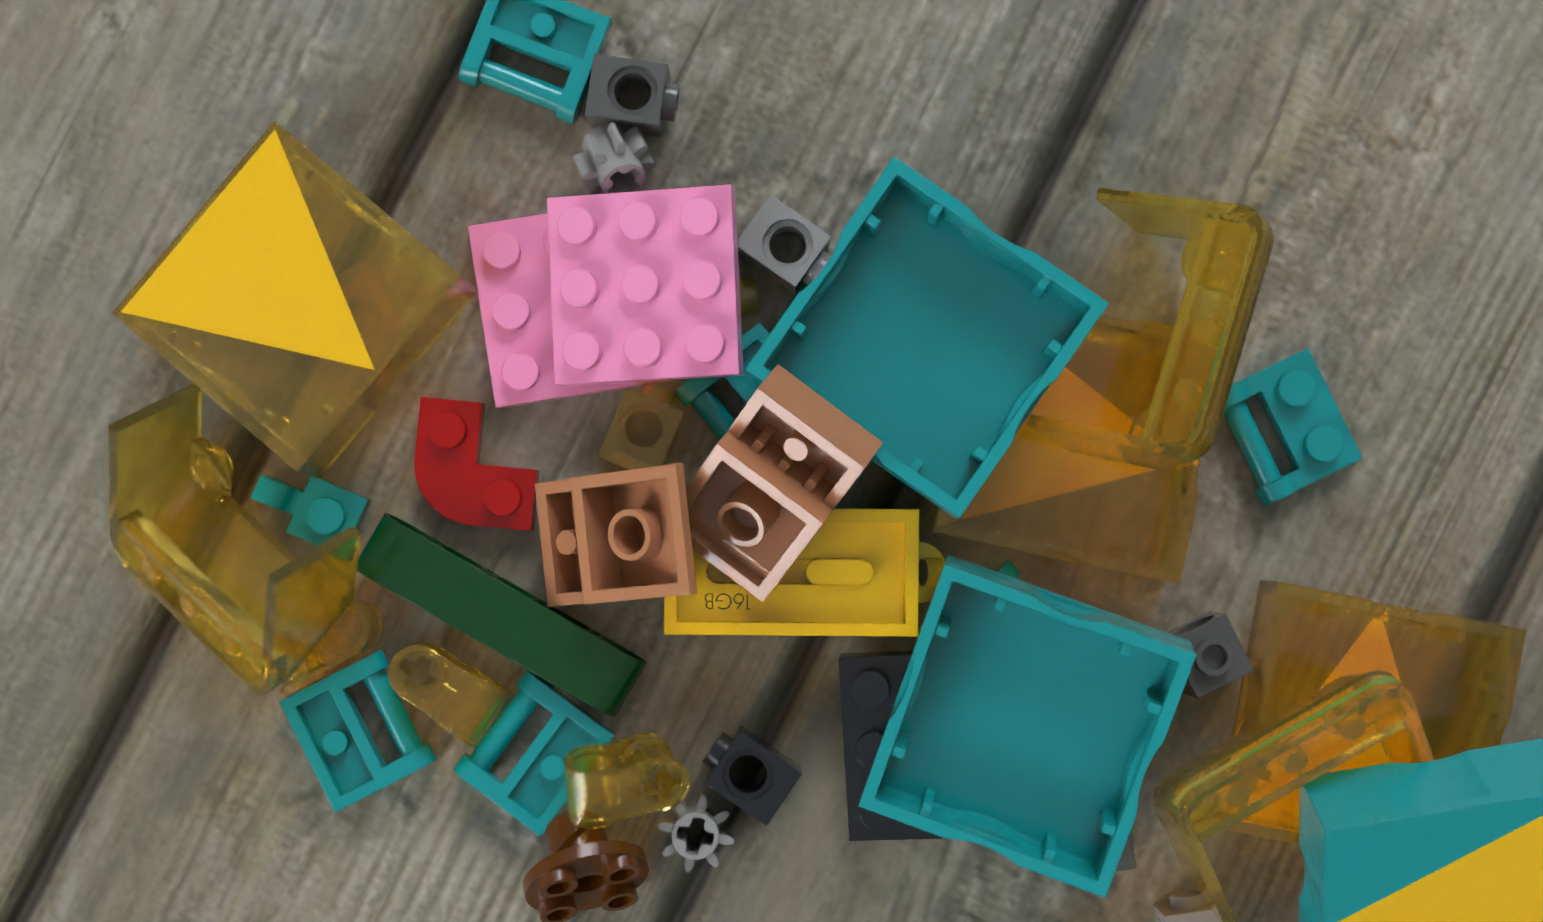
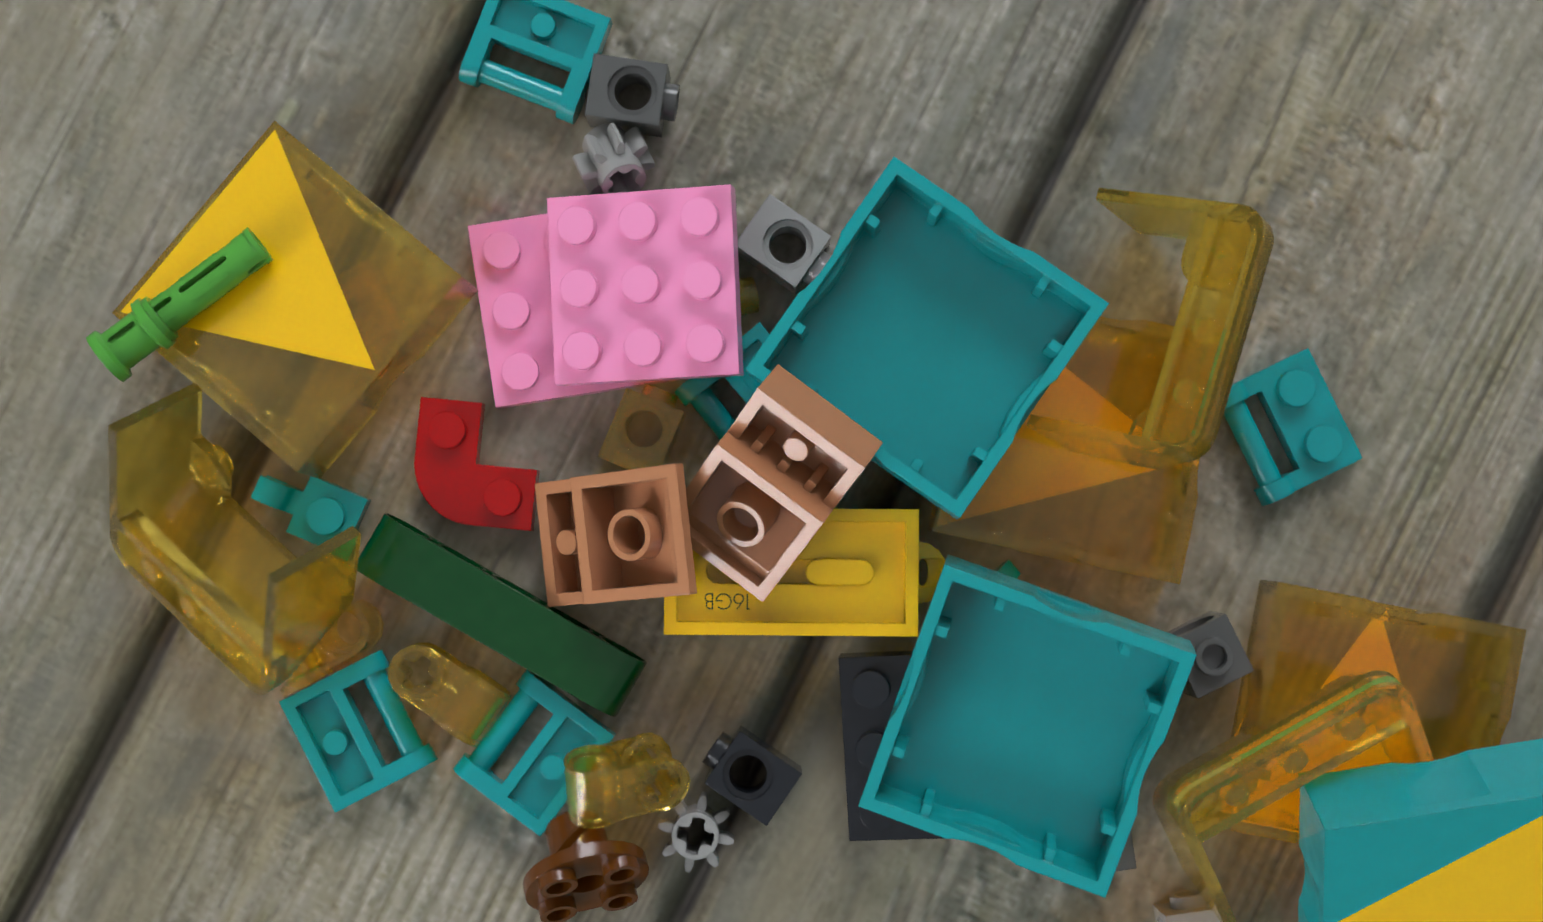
(157, 320): none -> bright green pin

